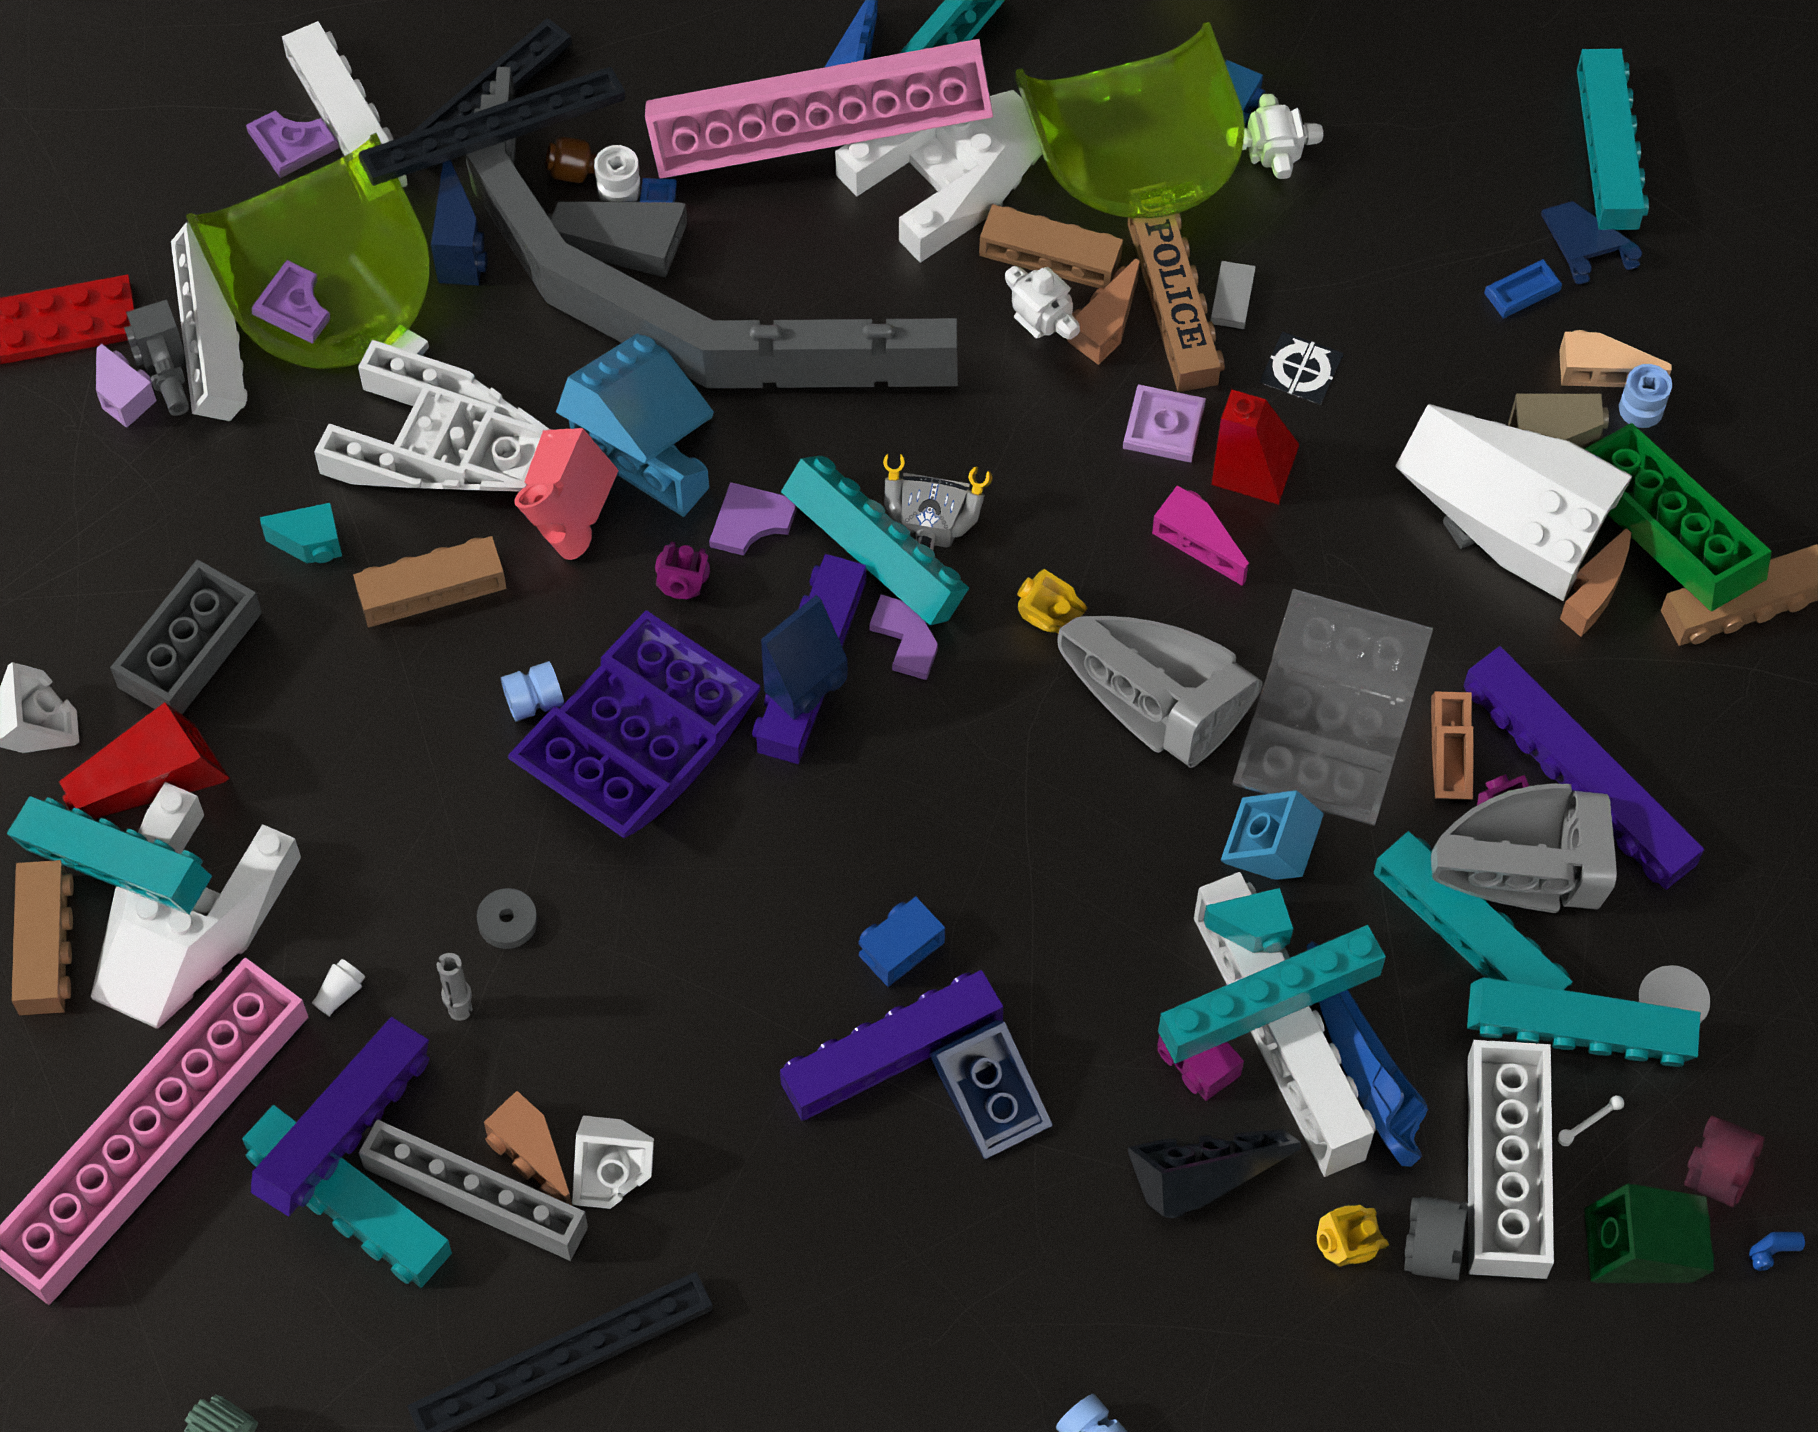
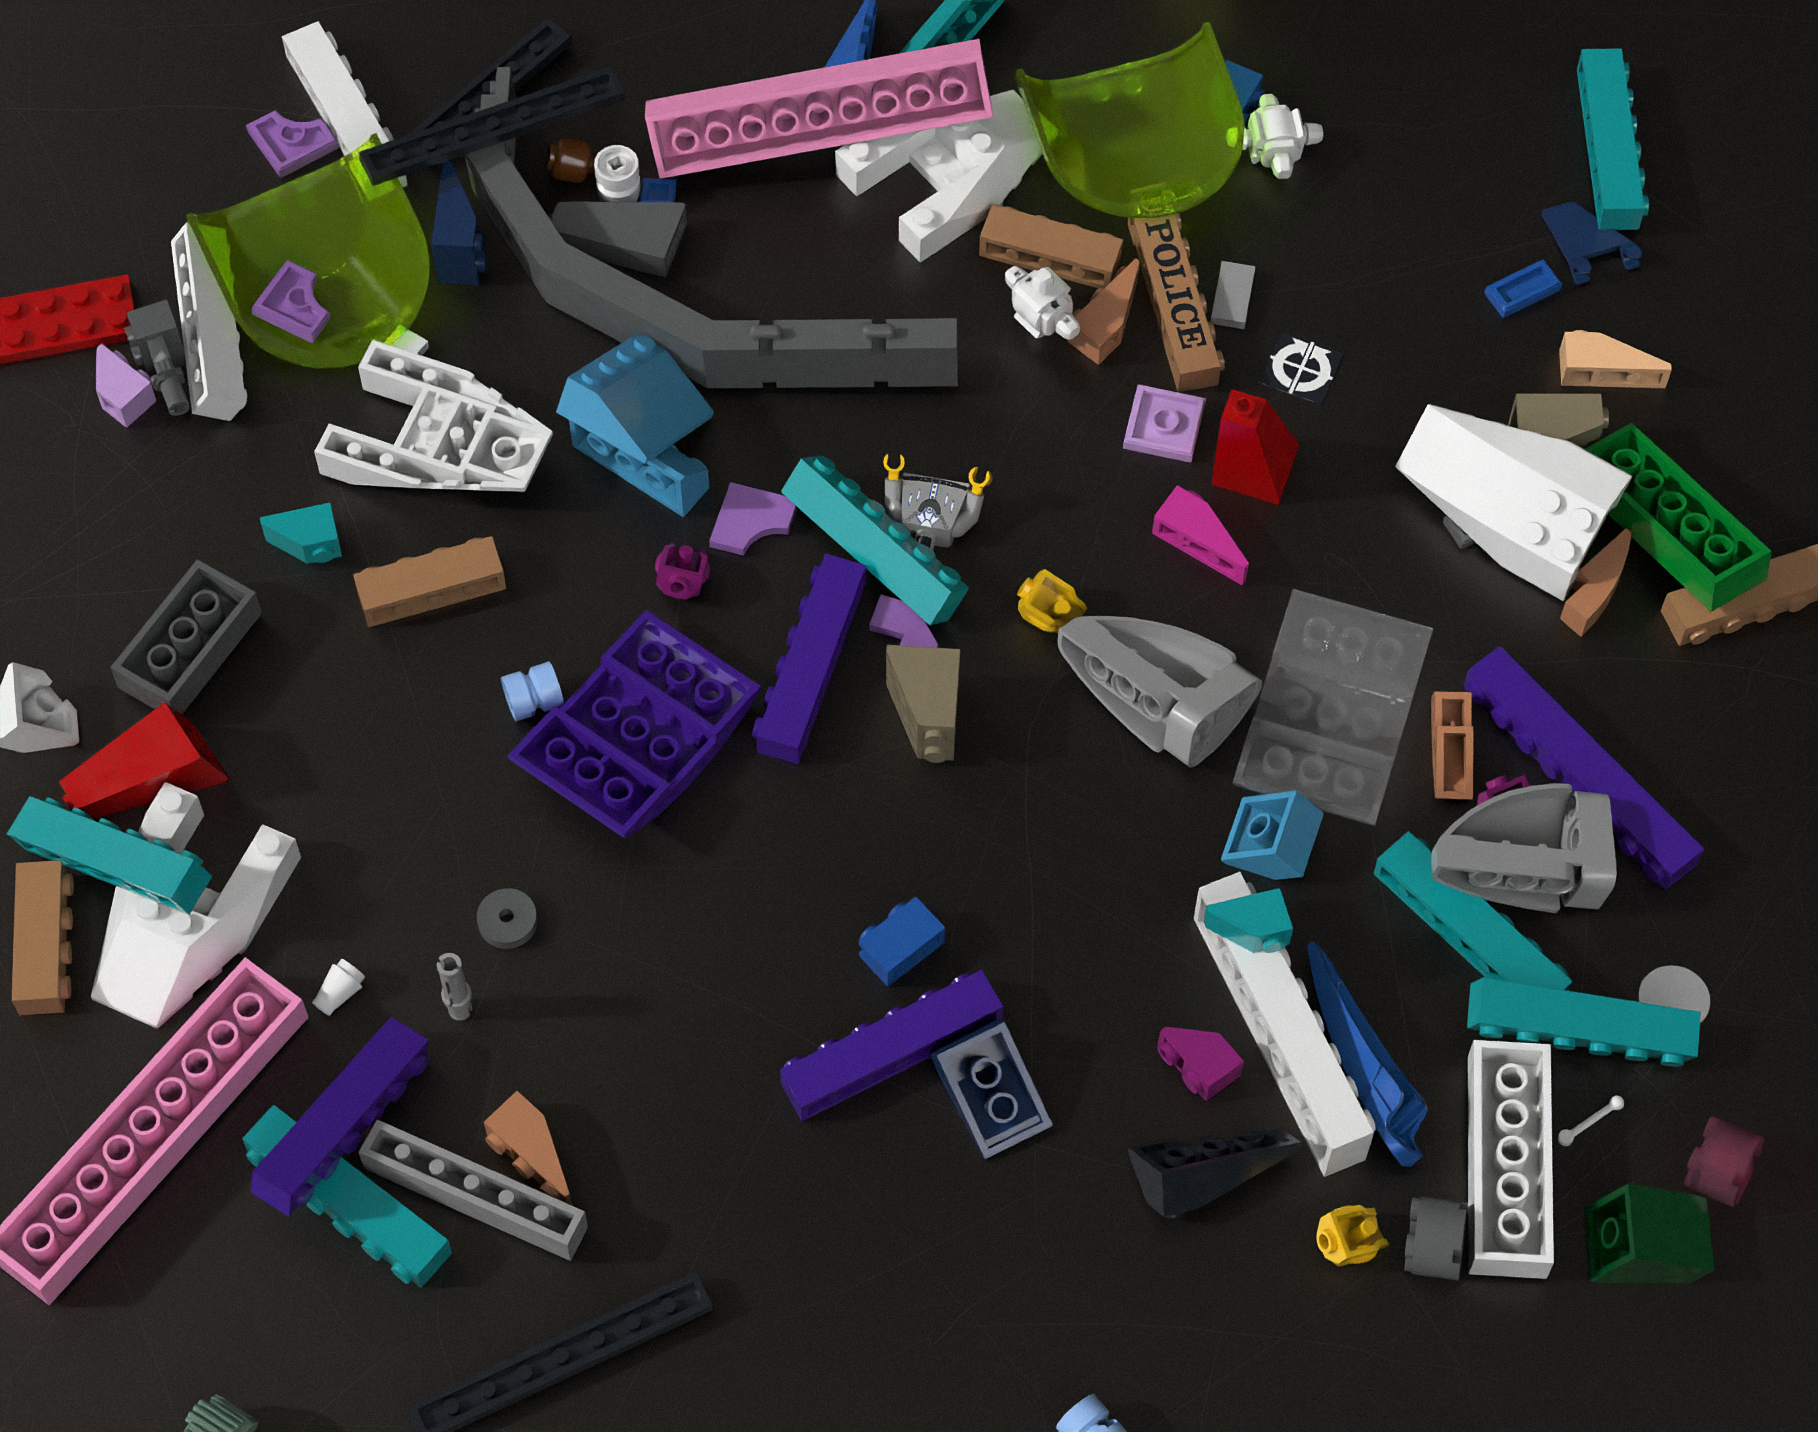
(566, 489): coral piece -> none
(609, 1161): white slope -> none
(803, 659): dark blue slope -> none
(926, 697): none -> dark tan slope
(1271, 994): teal brick -> none
(1645, 395): light blue wheel -> none
(1762, 1251): blue arm -> none

